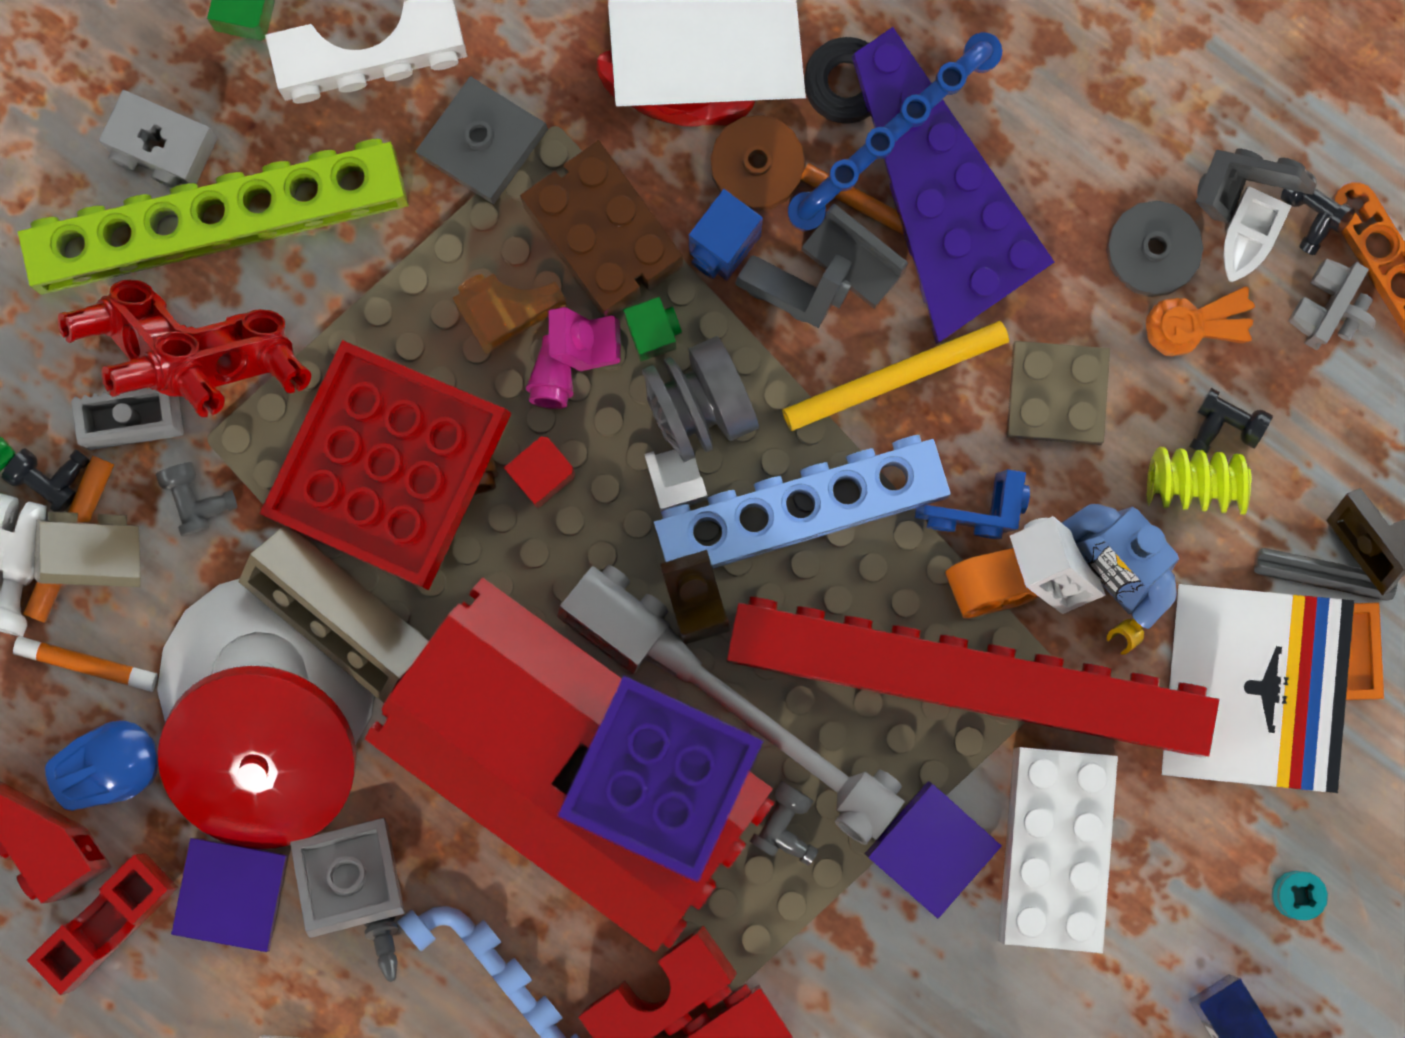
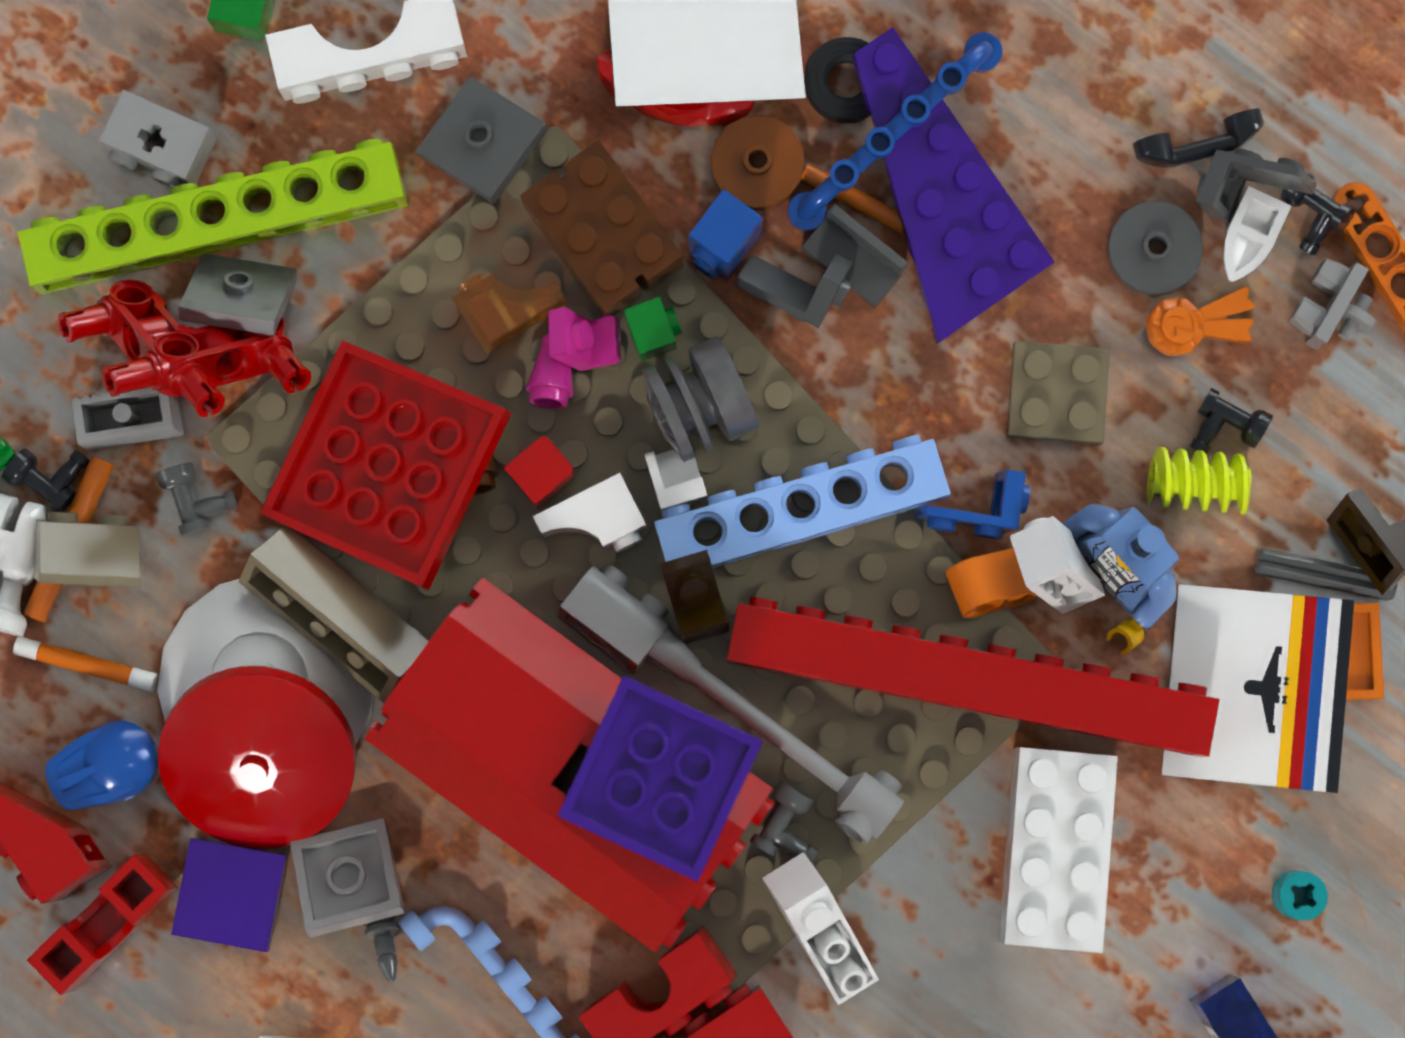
(237, 294): none -> flat silver plate
(601, 512): none -> white arch
(821, 928): none -> white slope
(895, 375): yellow piece -> none
(933, 849): dark purple tile -> none
(1159, 151): none -> black bar

